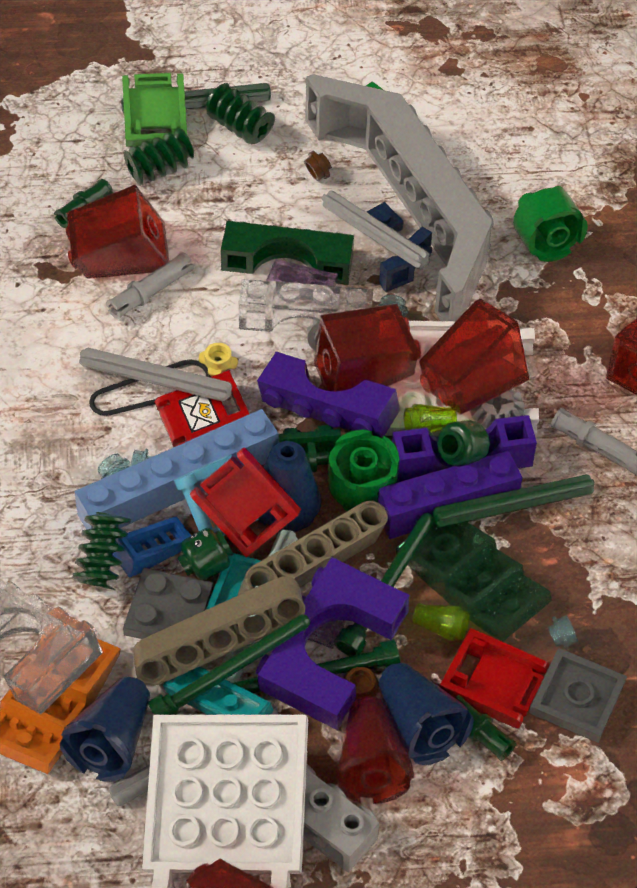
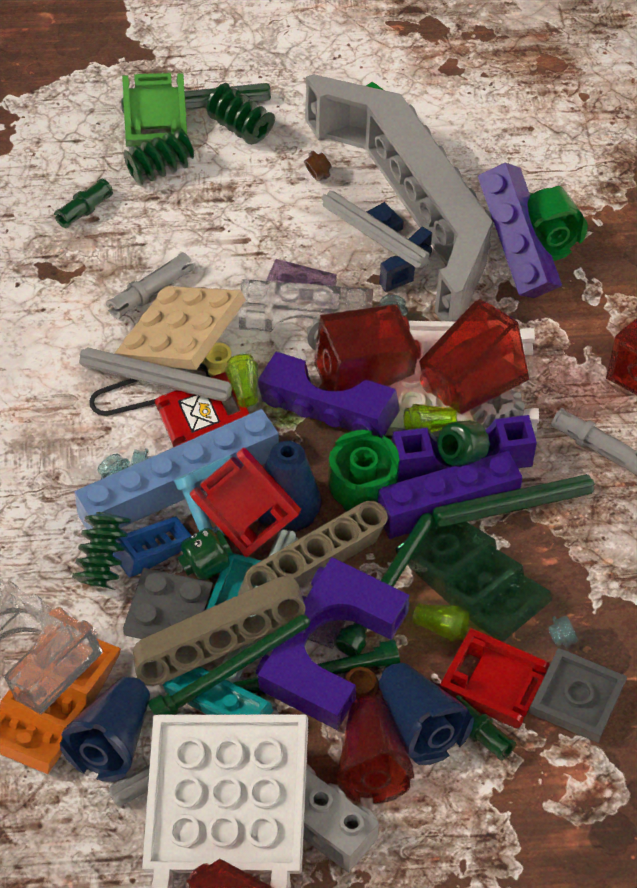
(117, 236): clear red slope -> none
(181, 326): none -> tan plate
(243, 377): none -> clear neon green cone
(251, 245): dark green arch -> none
(315, 443): dark green hips -> none
(508, 205): none -> dark purple arch

